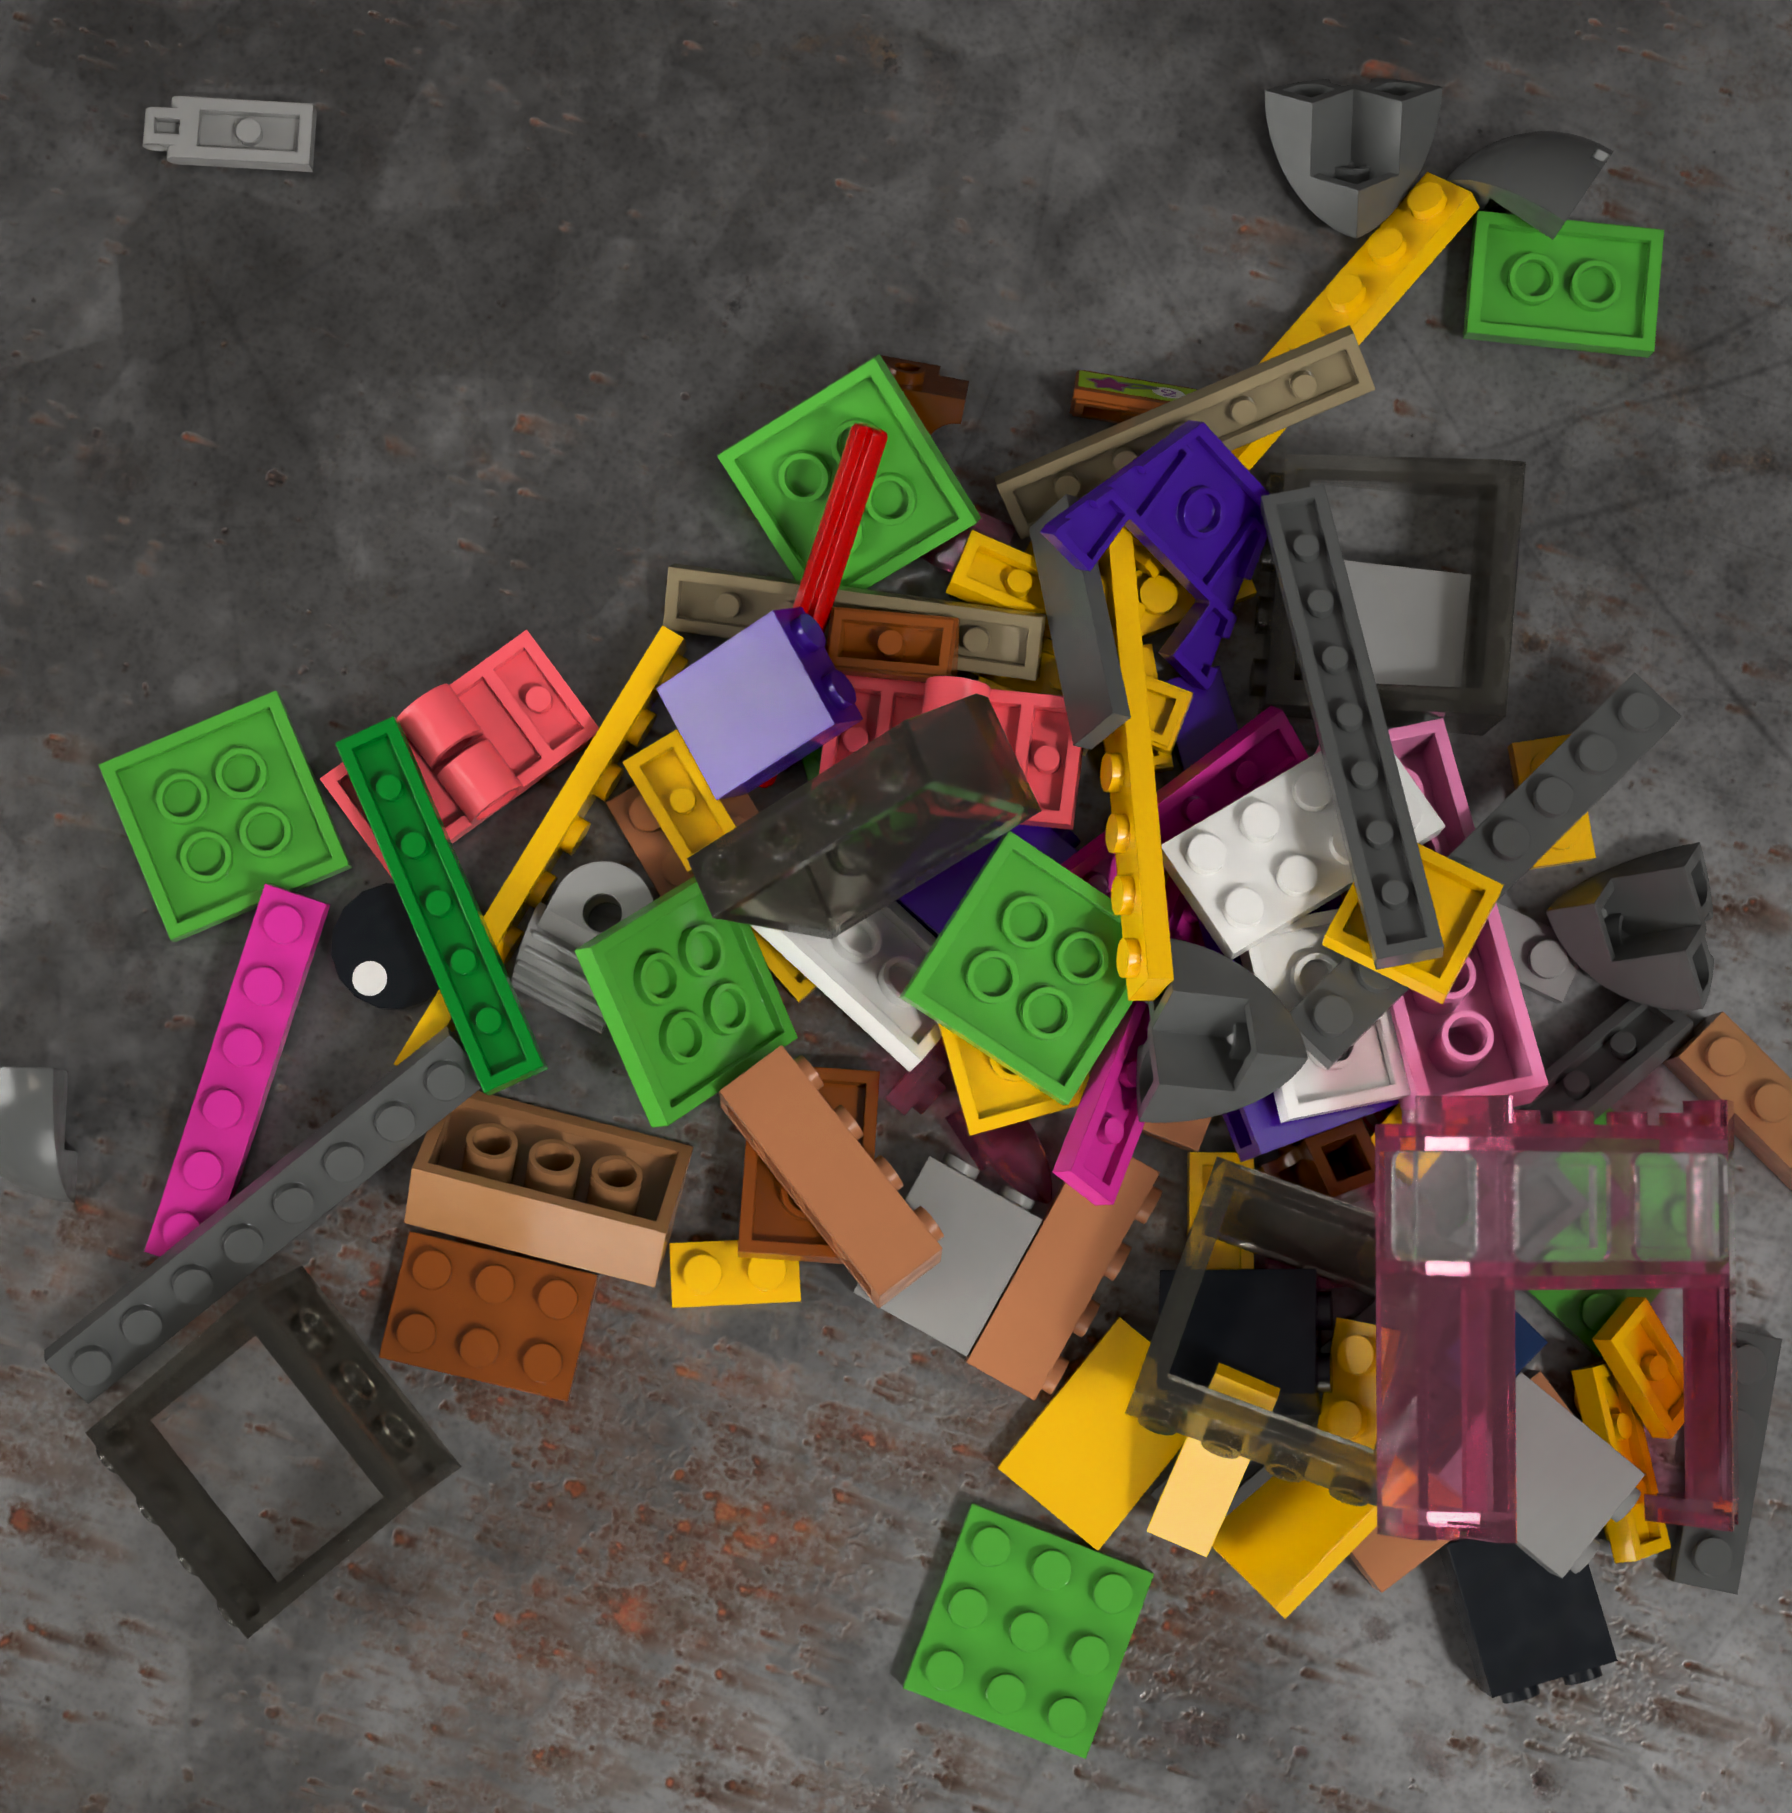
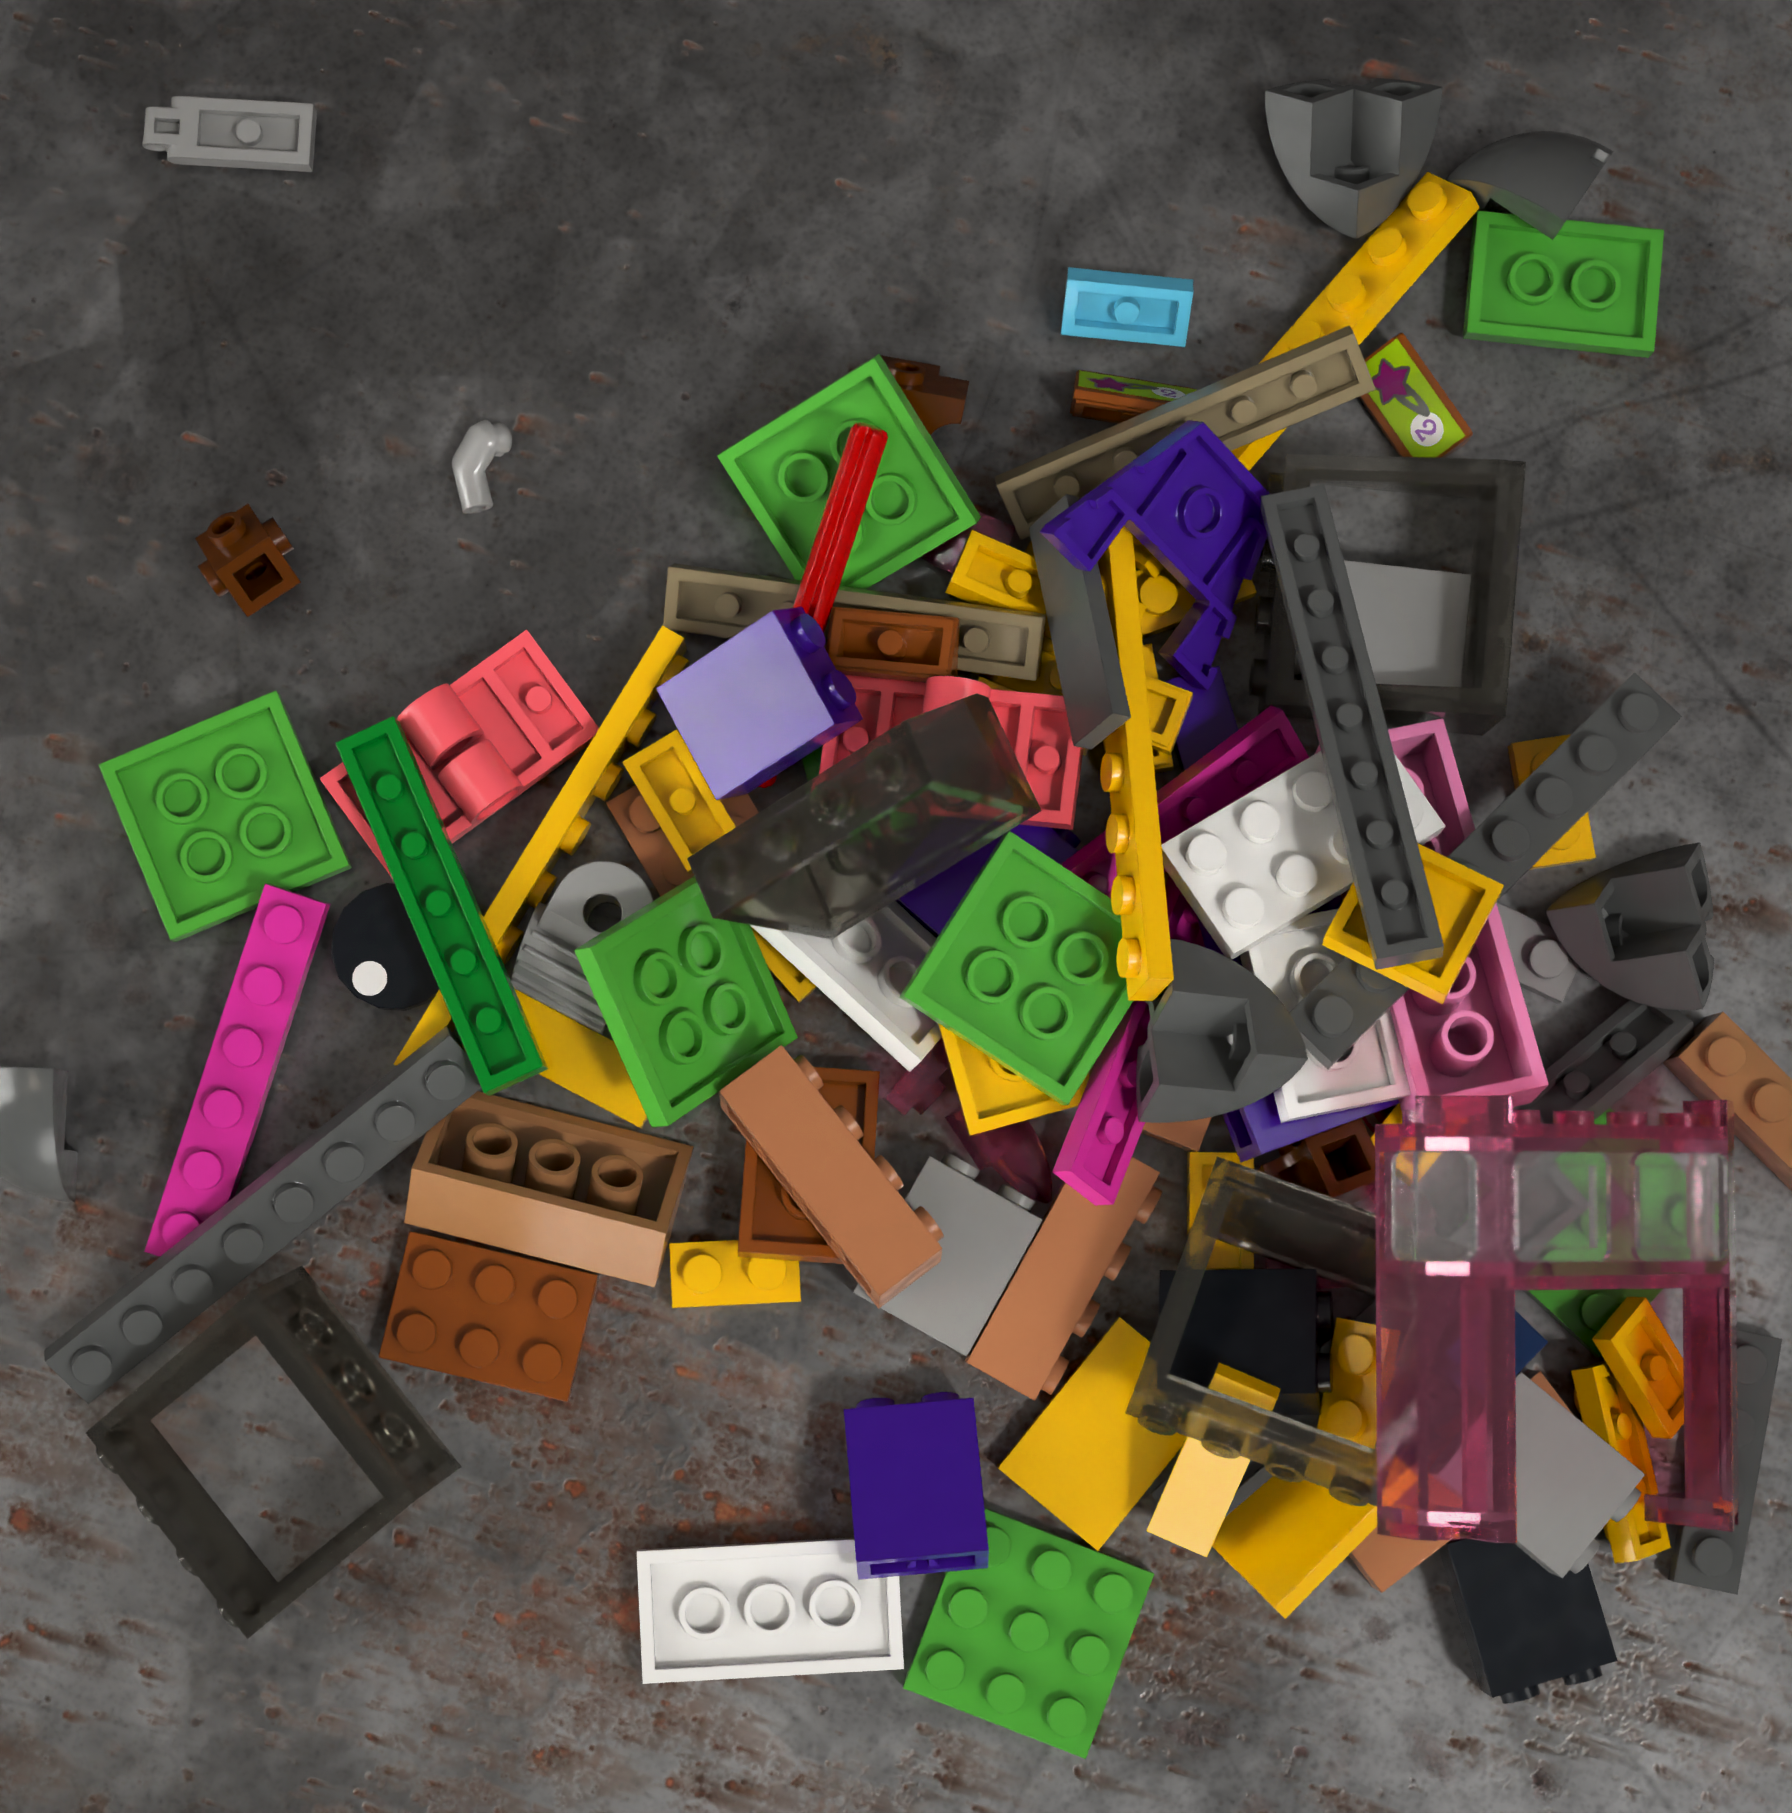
(247, 559): none -> reddish brown brick
(471, 460): none -> light grey arm
(583, 1061): none -> yellow tile
(764, 1612): none -> white plate
(916, 1486): none -> dark purple brick
(1127, 307): none -> medium azure plate
(1412, 404): none -> slope

